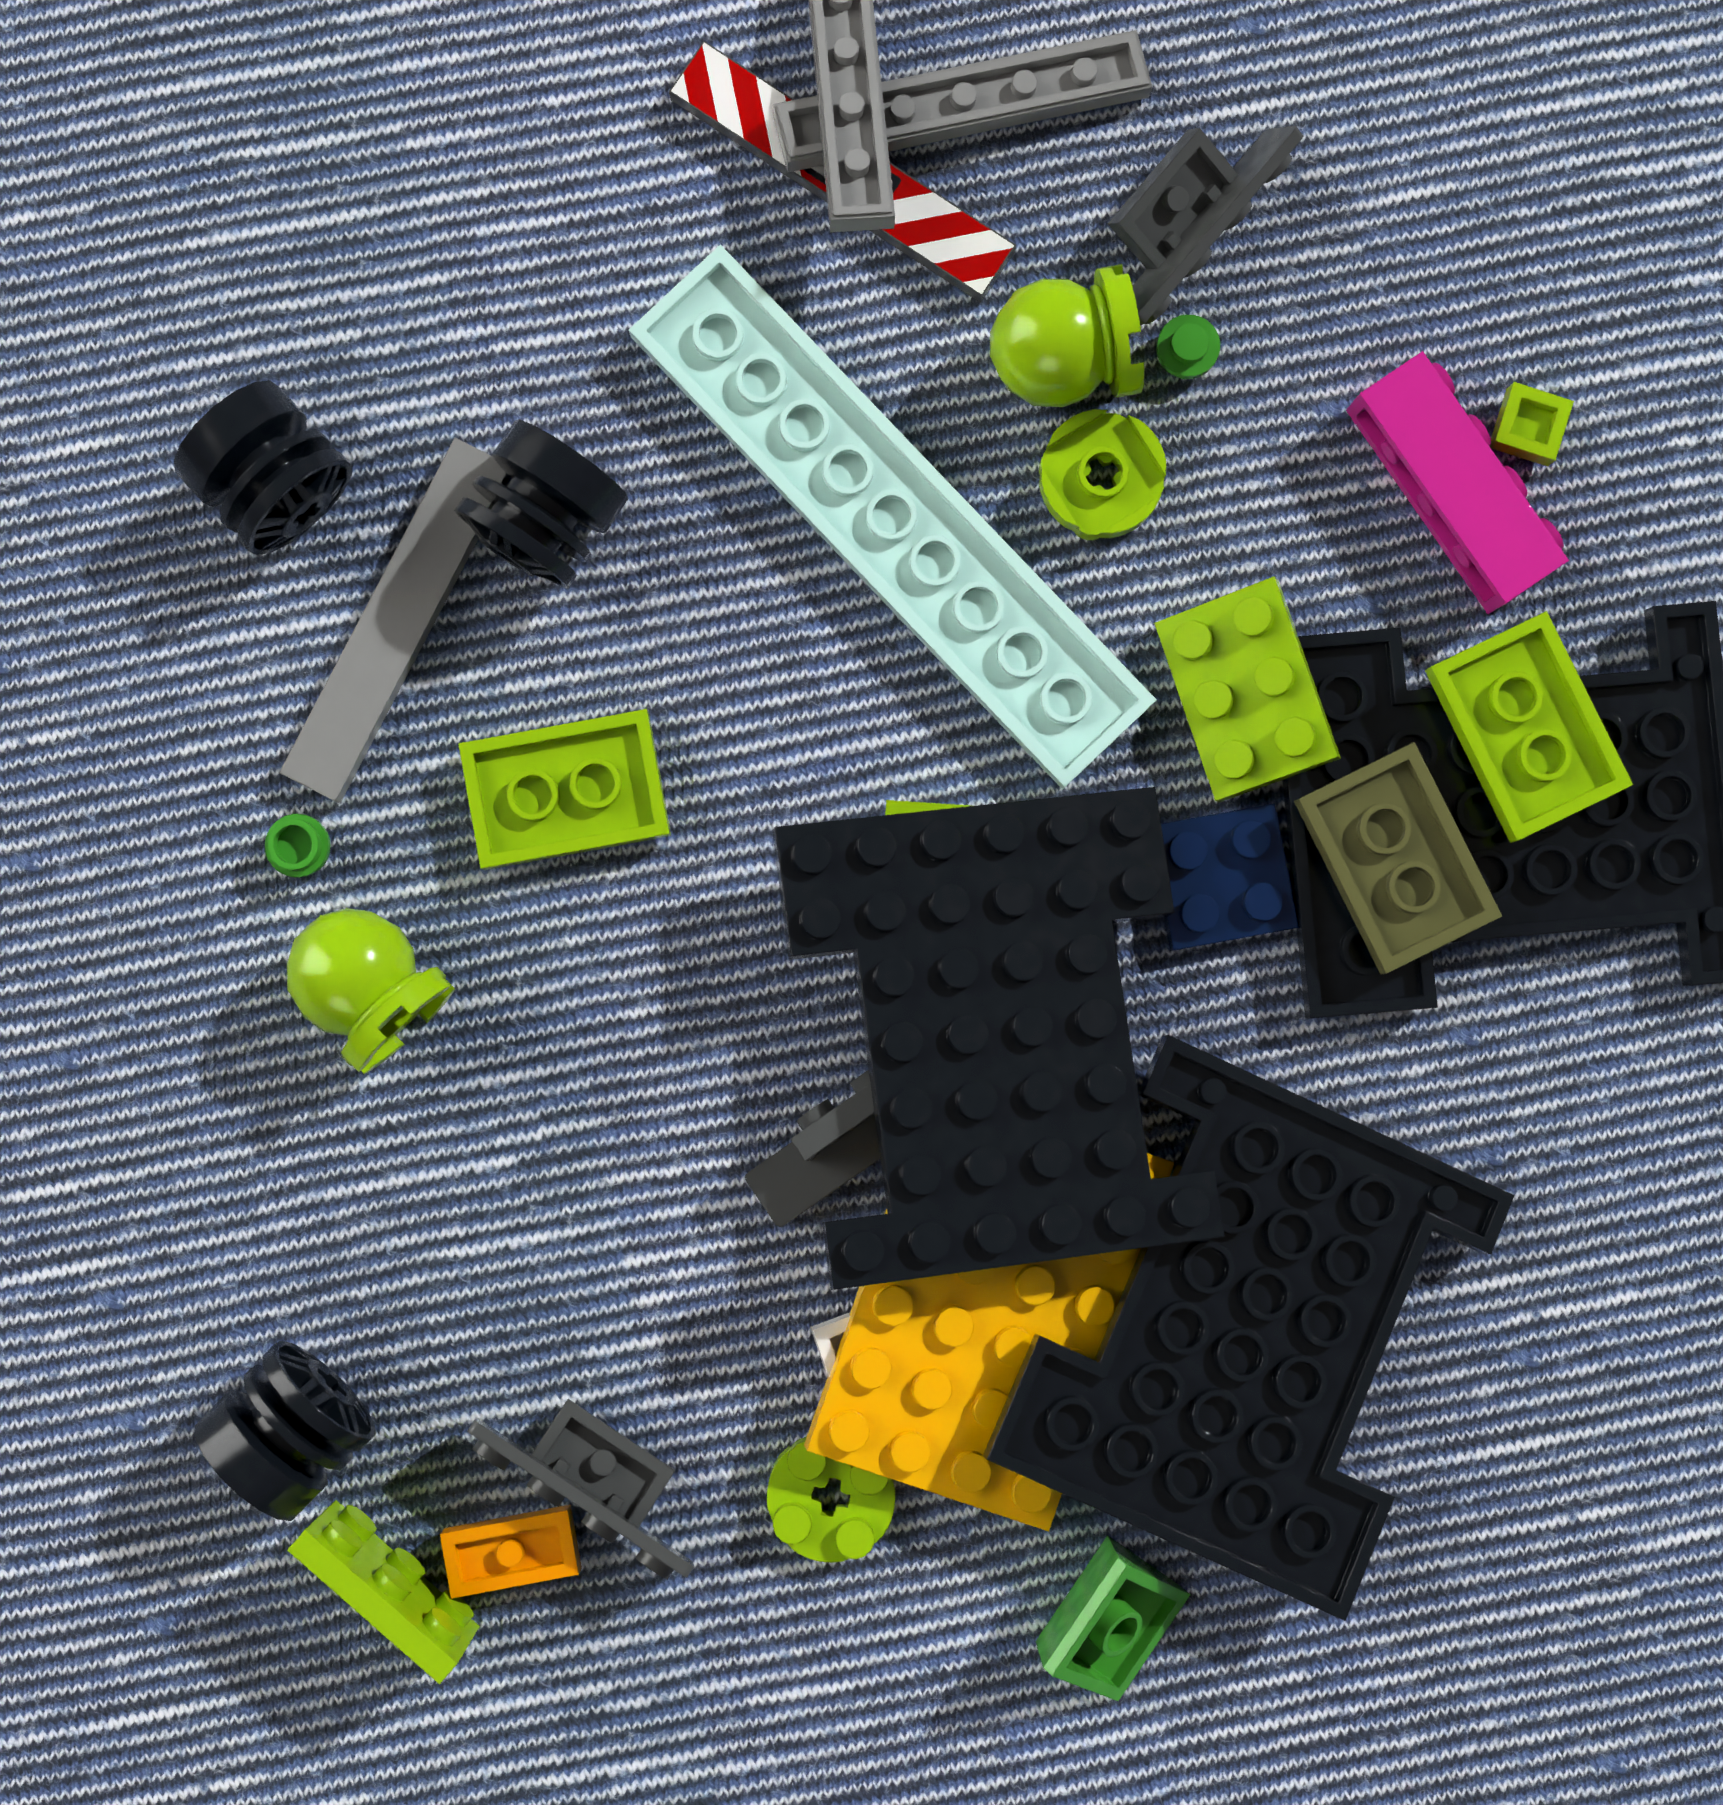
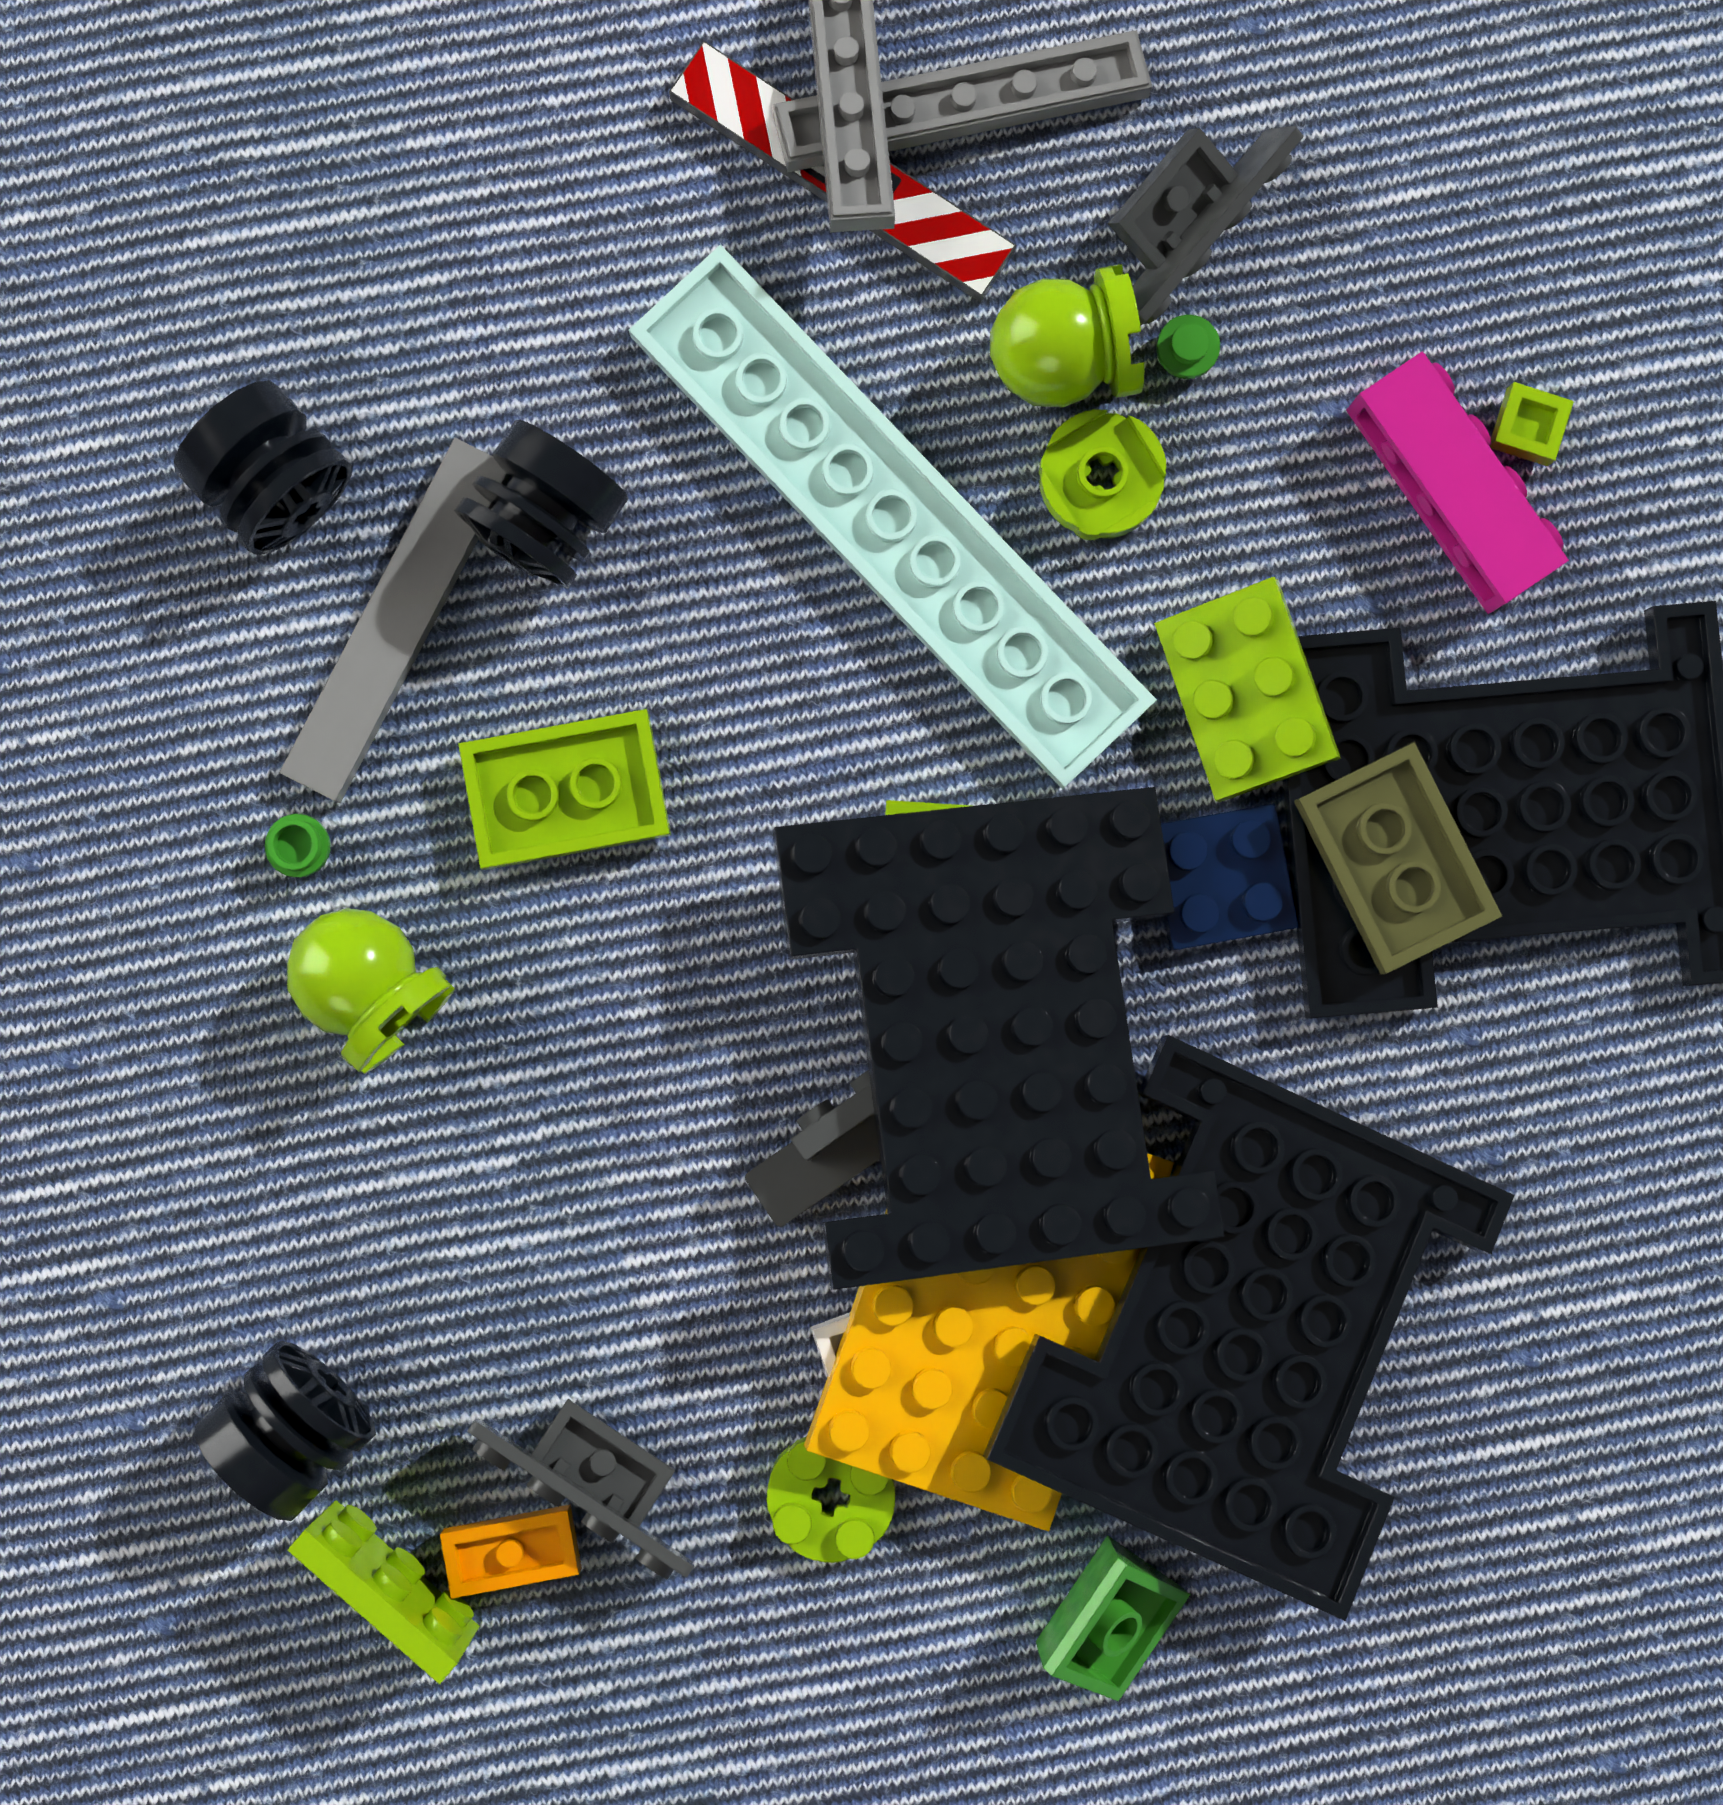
(1528, 727): lime plate -> none

